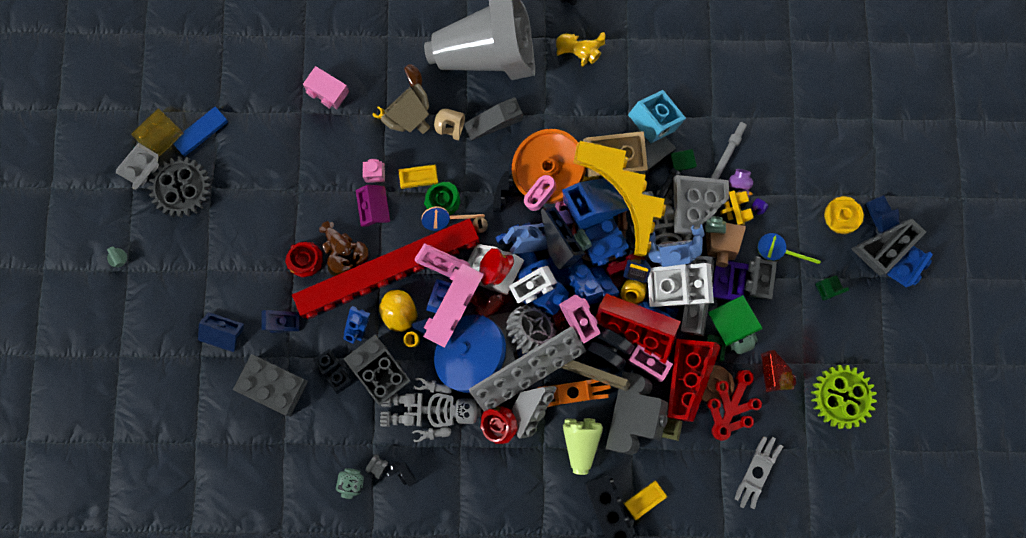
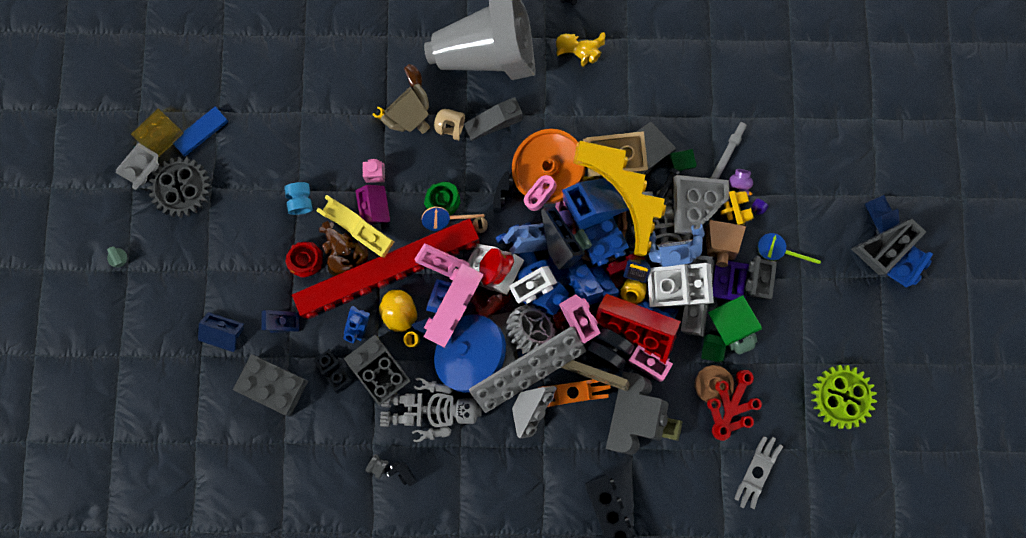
(298, 198): none -> dark azure wheel
(326, 88): bright pink brick -> none
(349, 483): sand green head -> none
(356, 226): none -> light yellow piece
(418, 176): yellow tile -> none
(499, 424): red hat -> none
(582, 443): yellowish green cone -> none
(645, 500): yellow tile -> none
(656, 116): medium azure brick -> none
(690, 377): red wedge -> none
(715, 225): sand green plate -> none
(776, 373): clear red slope -> none
(830, 288): dark green panel -> none
(844, 215): yellow tile -> none

